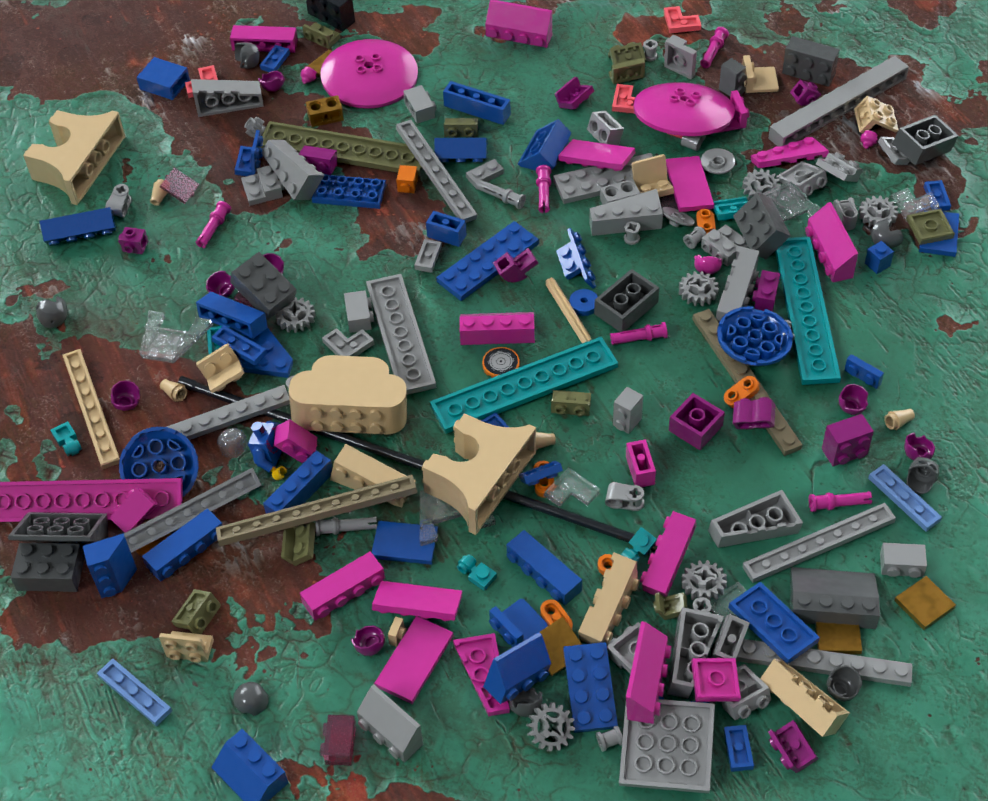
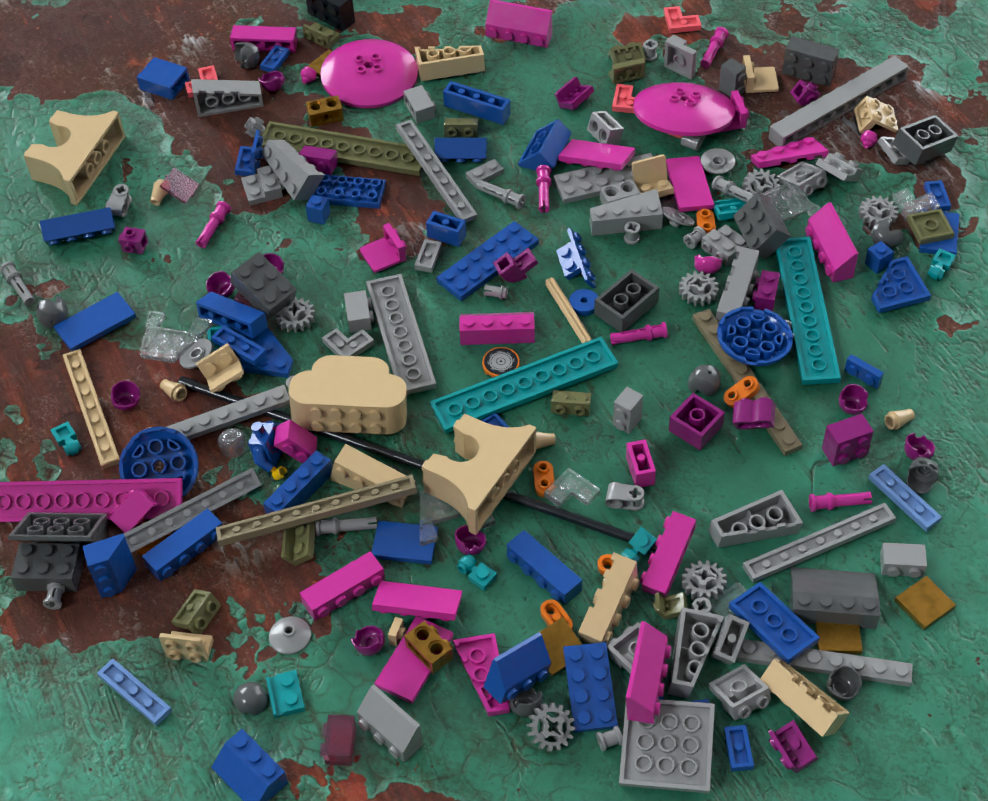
(26, 297): none -> light grey pin
(54, 596): none -> light grey bush
(94, 322): none -> blue tile
(195, 353): none -> light grey dish
(285, 694): none -> teal plate
(292, 642): none -> light grey dish
(318, 209): none -> blue brick
(385, 251): none -> dark pink bracket
(407, 179): orange brick -> none
(425, 648): none -> pearl gold brick
(449, 61): none -> tan wedge
(469, 543): none -> magenta hair
(500, 292): none -> light grey pin
(516, 622): blue bracket -> none
(547, 470): blue plate -> none
(705, 379): none -> dark grey helmet
(715, 679): dark pink tile -> none
(730, 189): none -> light grey pin
(847, 212): light grey piece -> none
(899, 287): none -> blue plate
(940, 263): none -> teal plate

